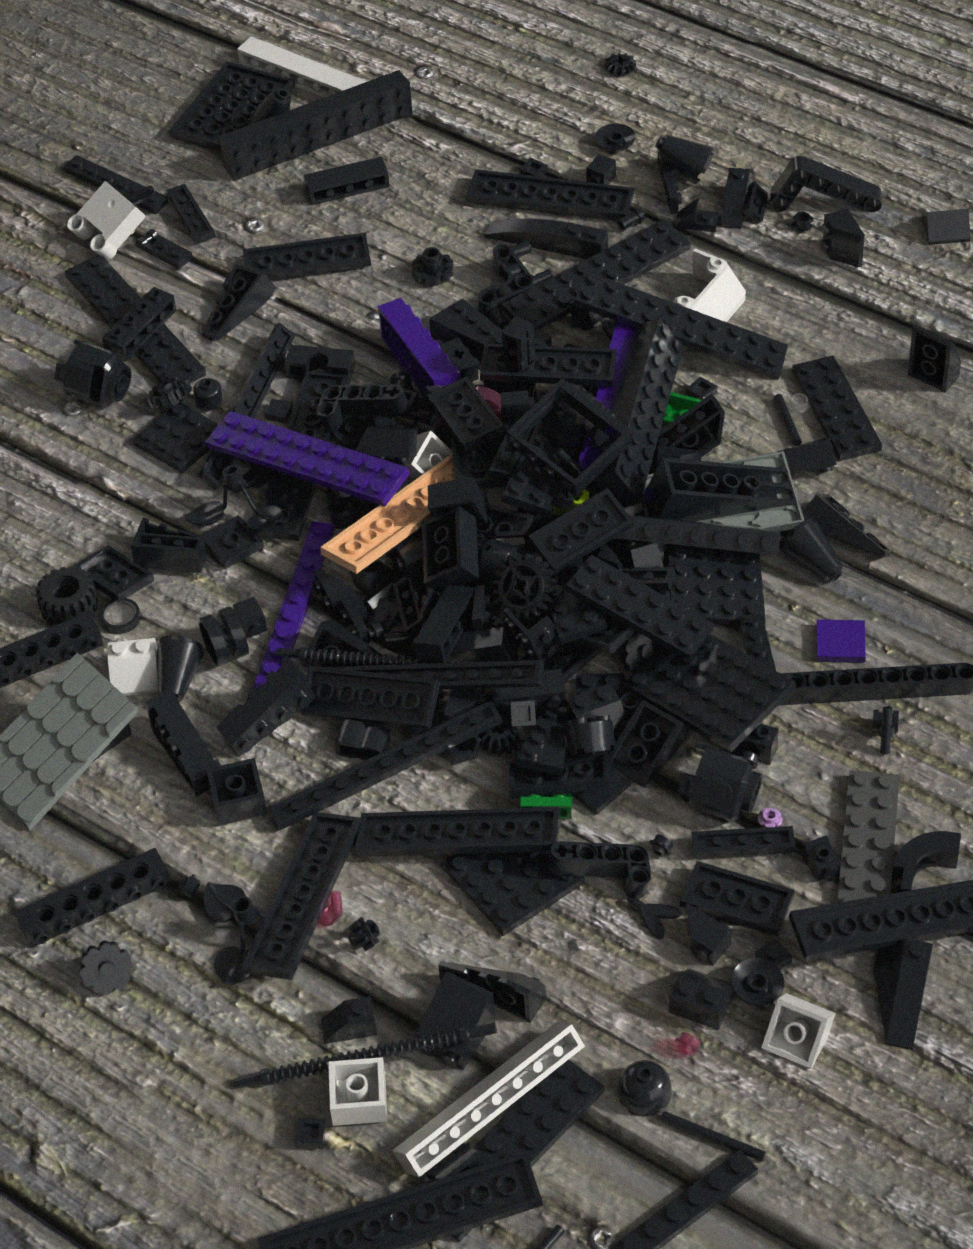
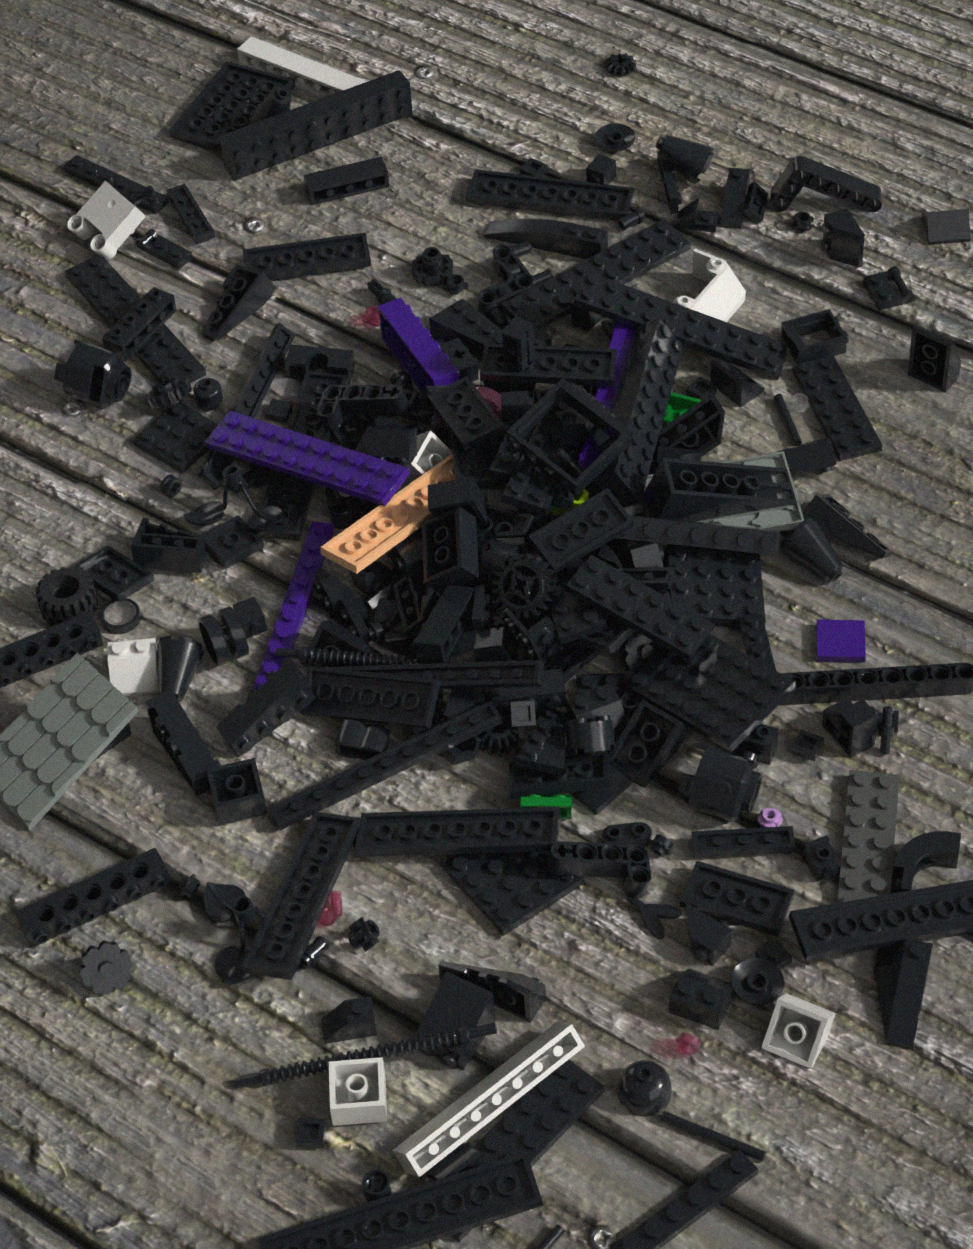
(171, 485): none -> black bush
(313, 952): none -> black pin
(372, 316): none -> clear pink plate
(377, 1182): none -> black wheel
(383, 294): none -> black axle
(455, 284): none -> black plate
(627, 834): none -> black plate
(734, 383): none -> black slope
(807, 745): none -> black plate
(823, 320): none -> black window
(851, 725): none -> black brick
(883, 293): none -> black plate

